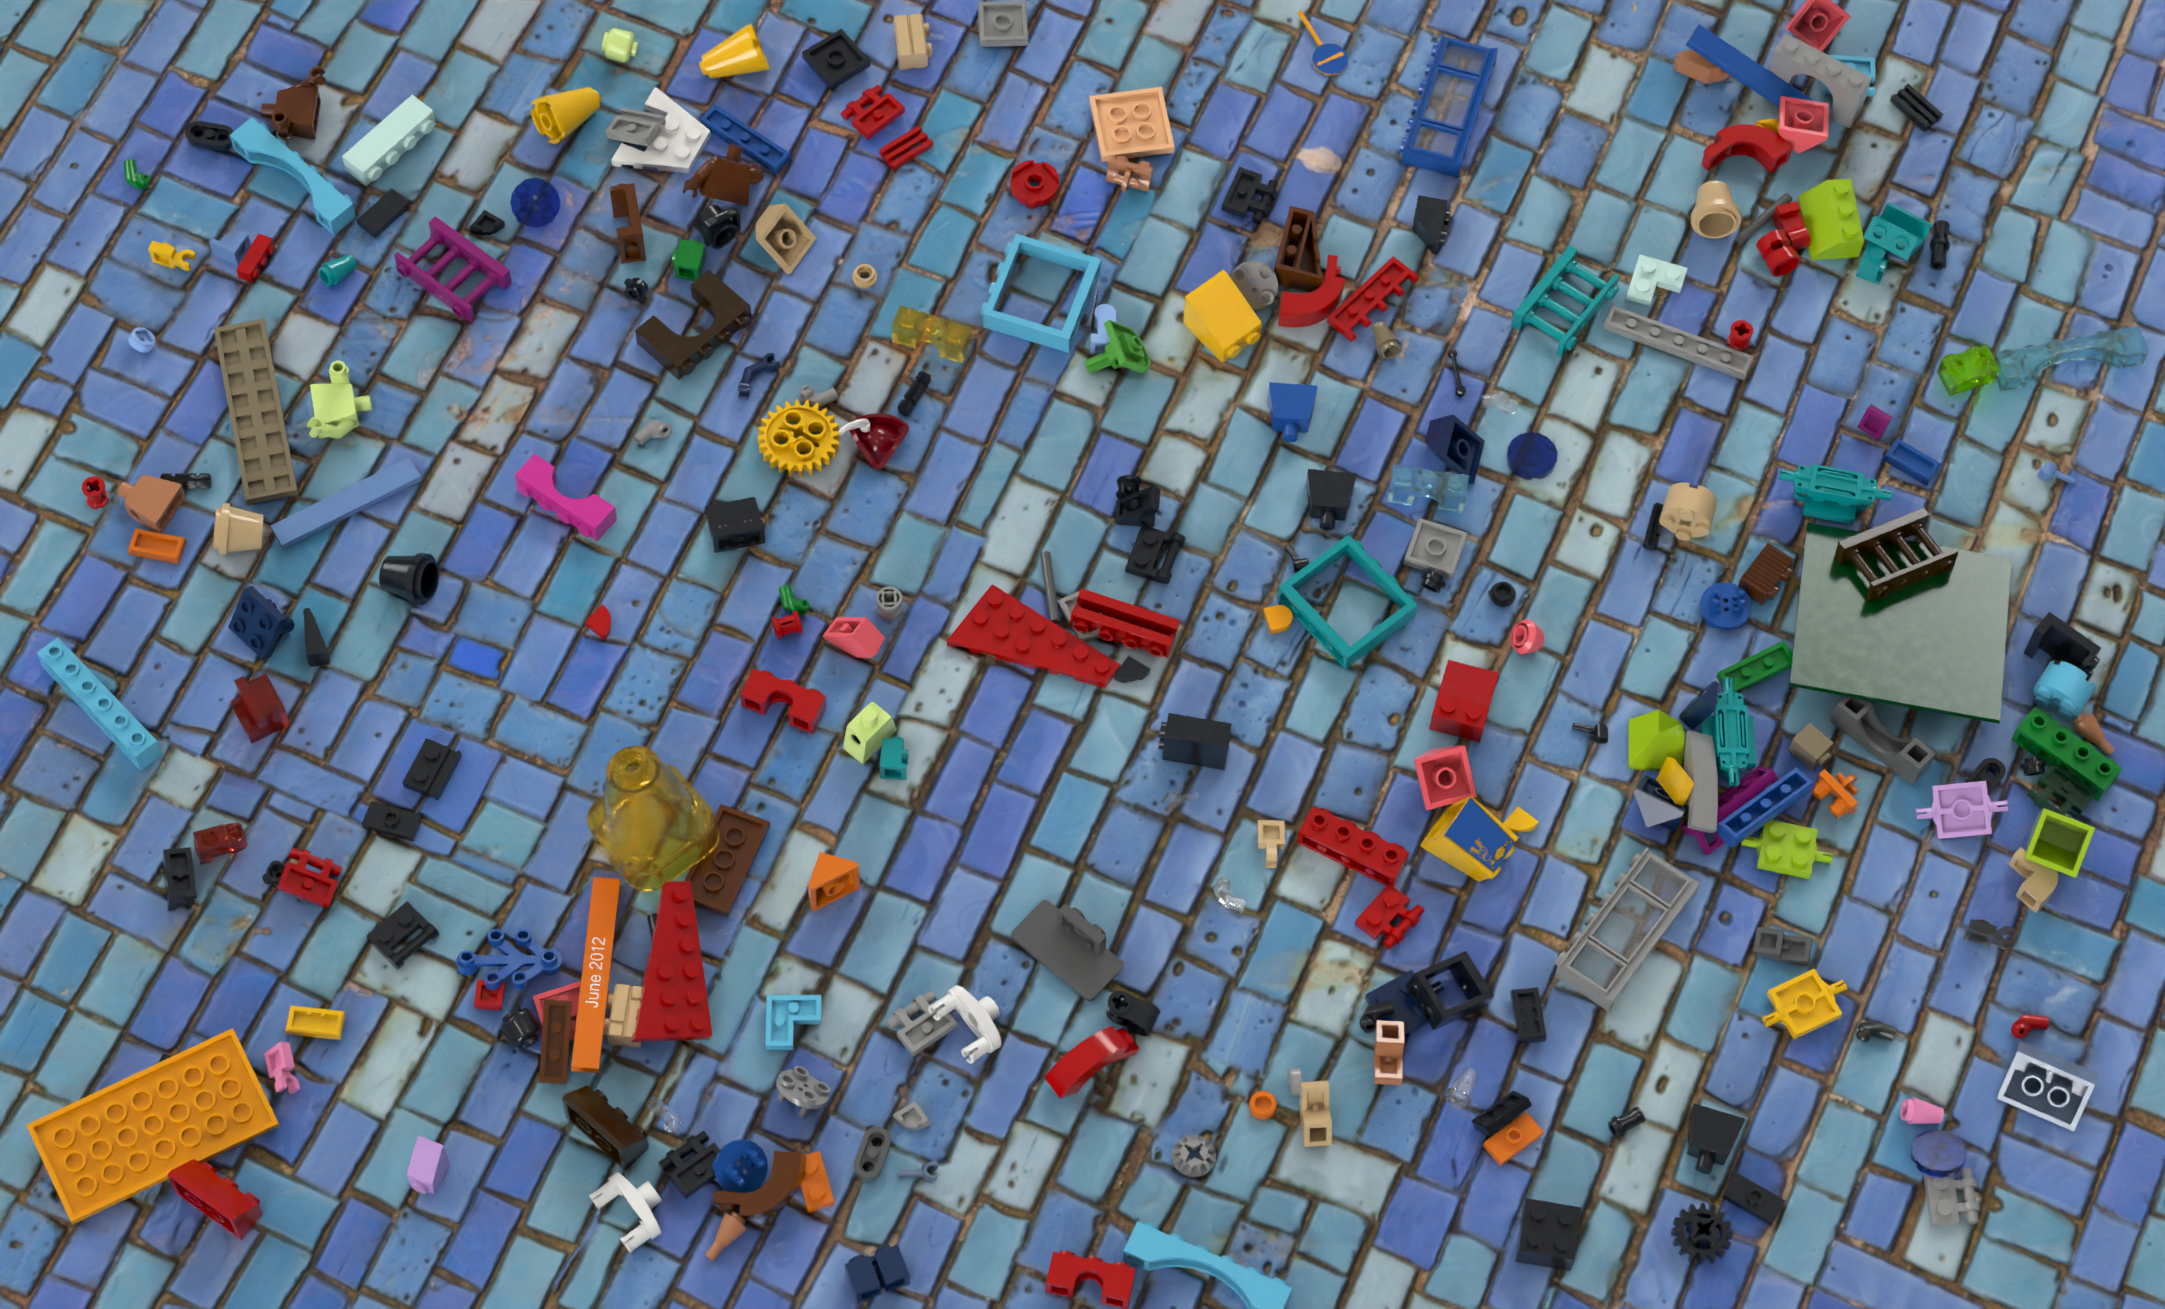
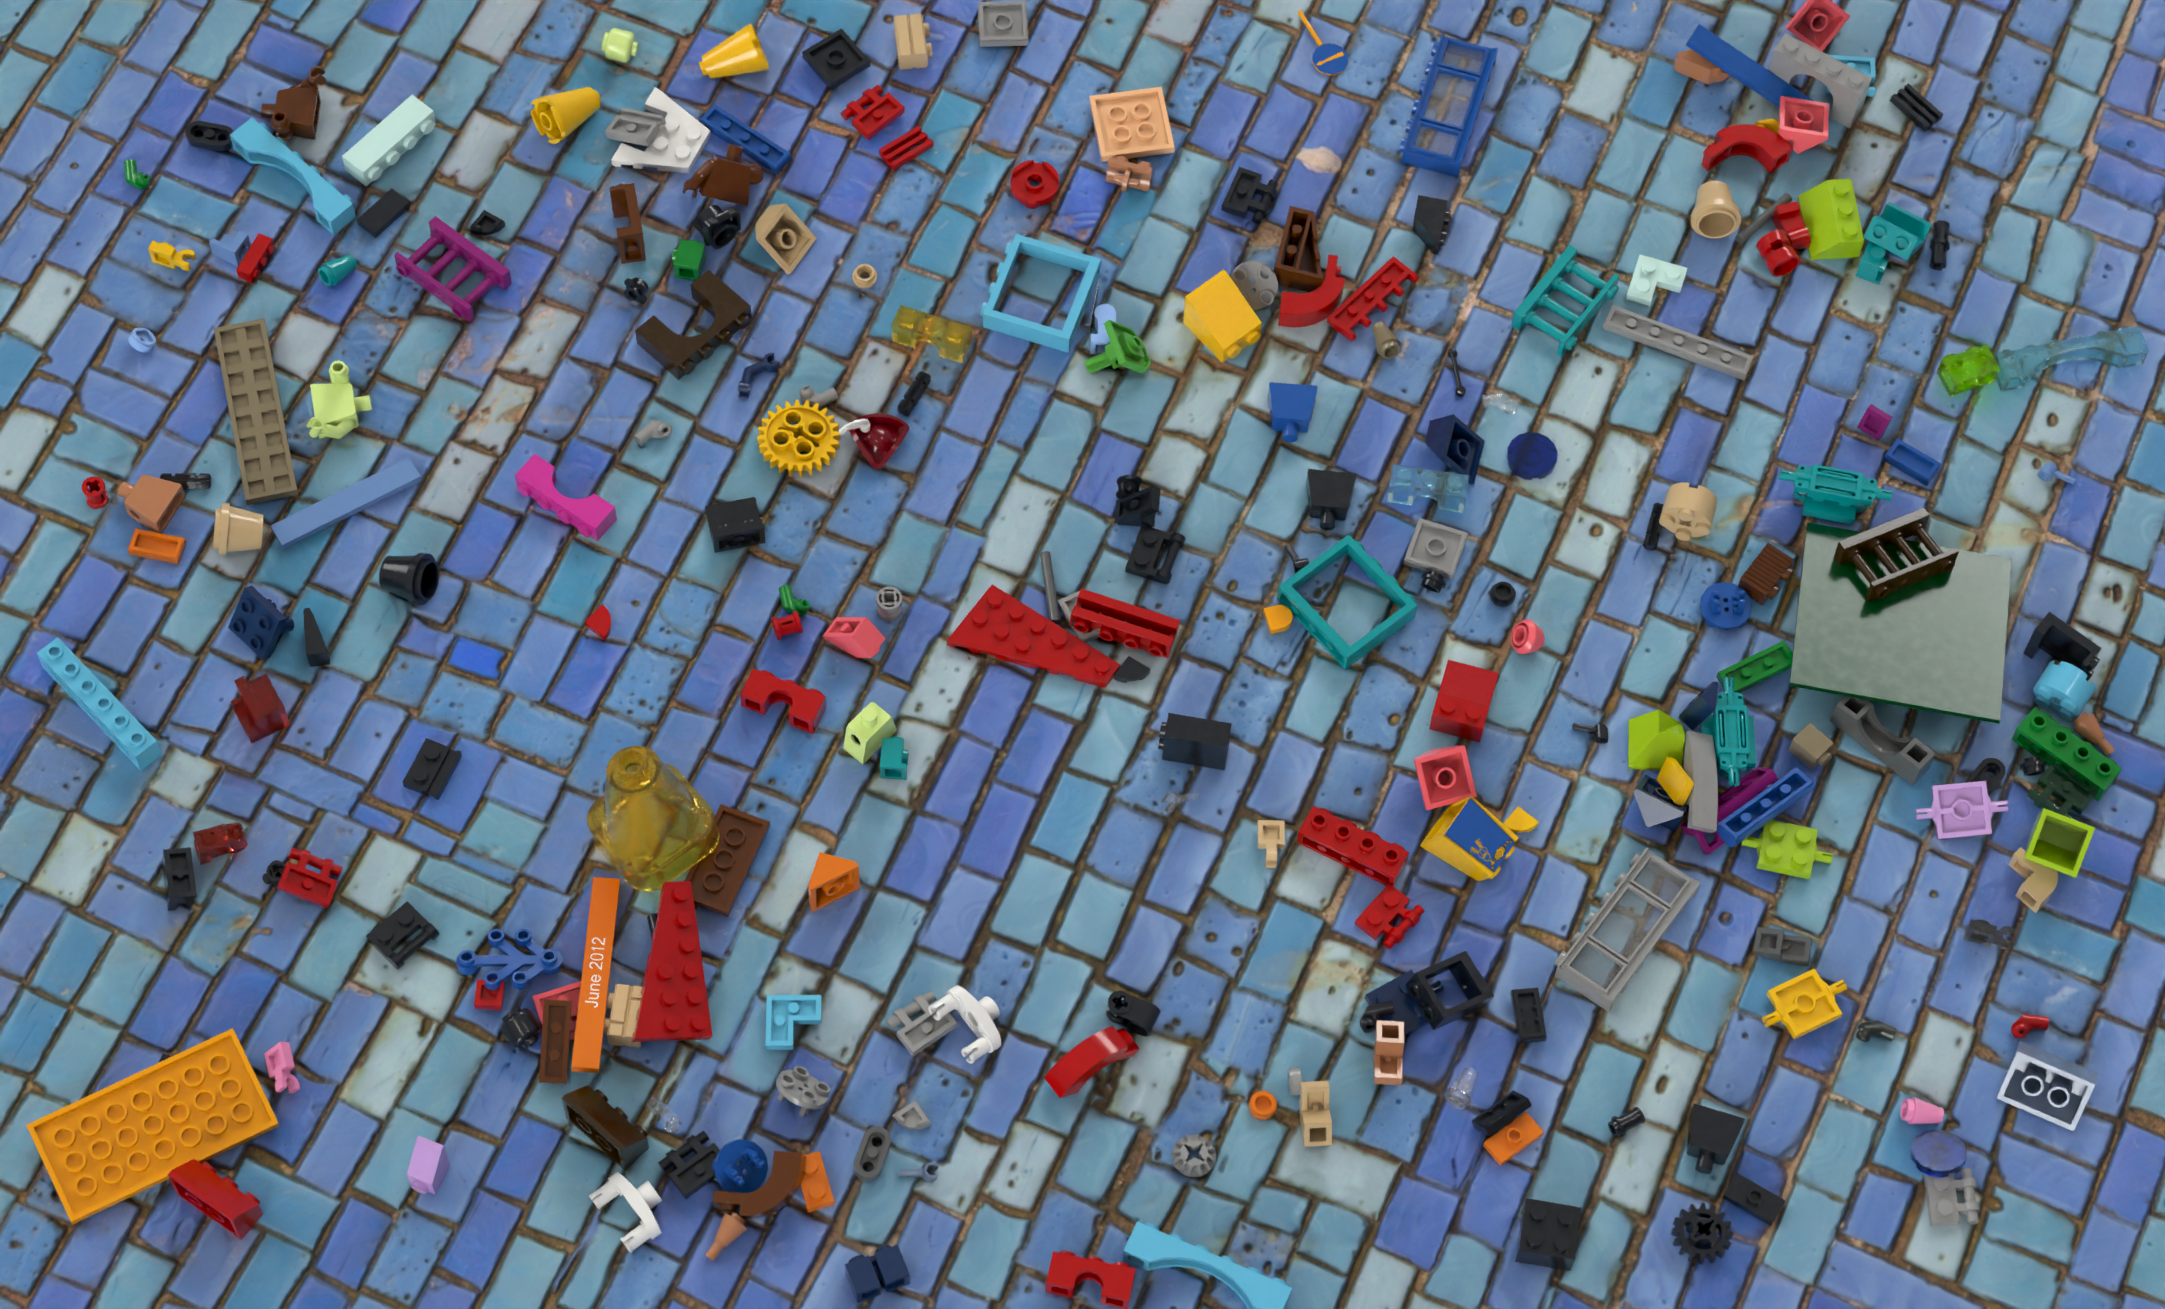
(315, 1022): yellow plate -> none
(392, 821): black plate -> none
(523, 202): clear blue plate -> none
(1069, 947): dark grey bracket -> none
(1225, 896): clear arm -> none
(1740, 334): red bush -> none
(1844, 801): orange hips -> none

